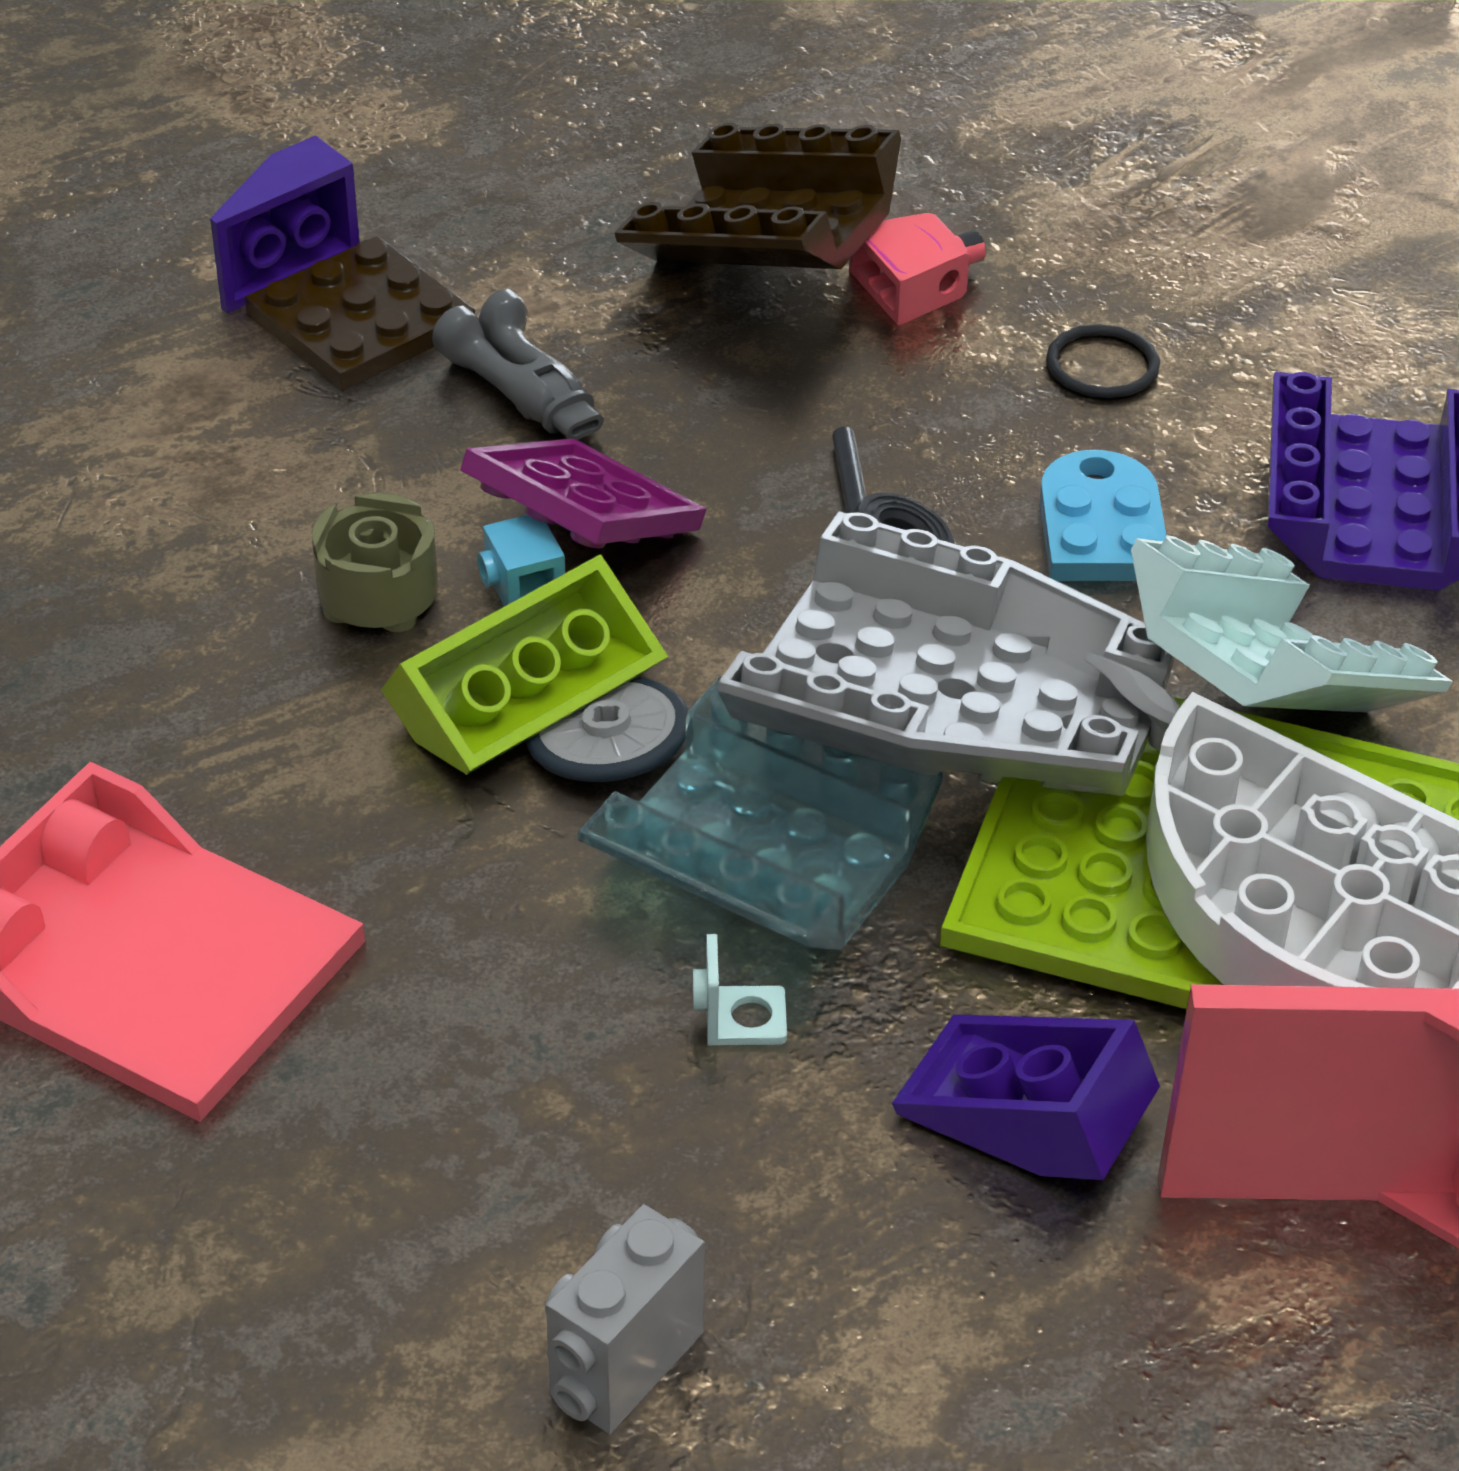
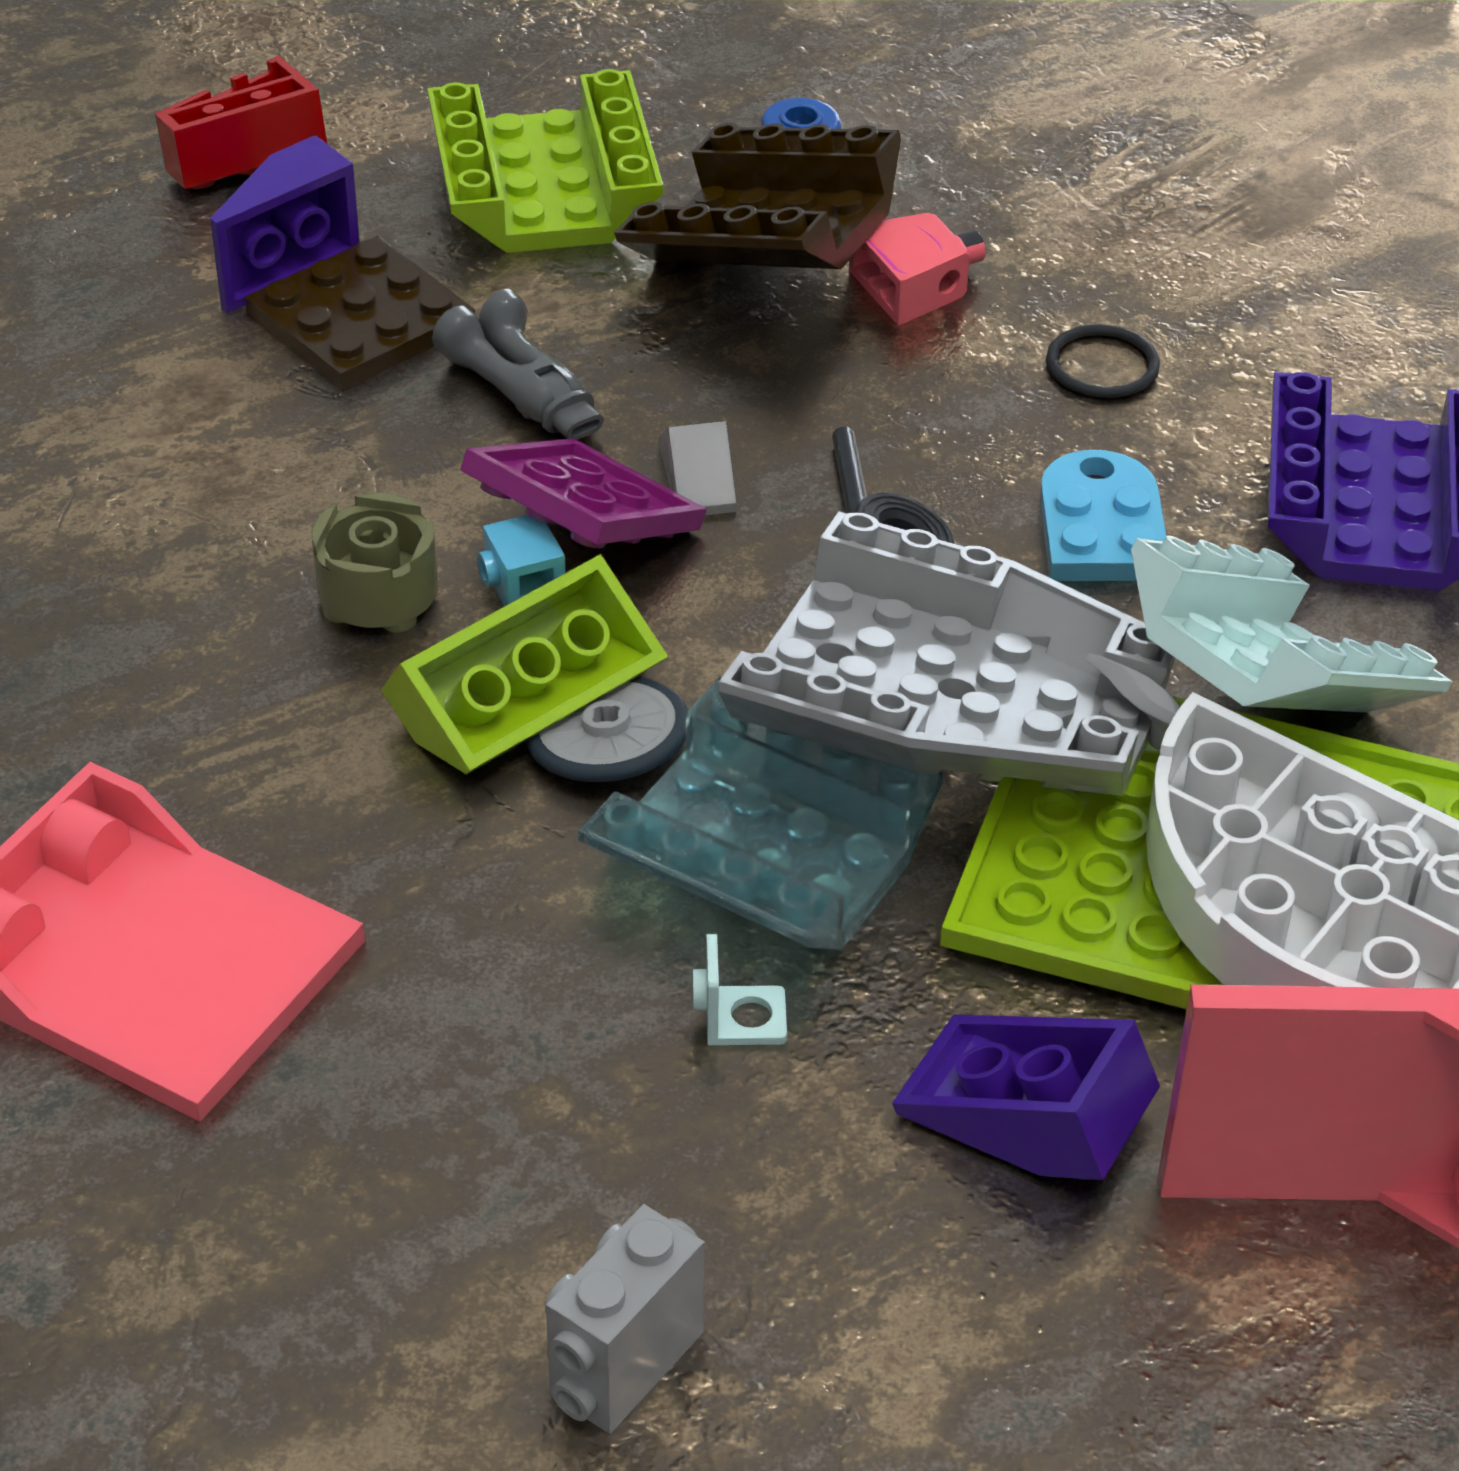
(239, 127): none -> red wedge
(548, 174): none -> lime slope
(700, 465): none -> light grey slope
(801, 114): none -> blue piece

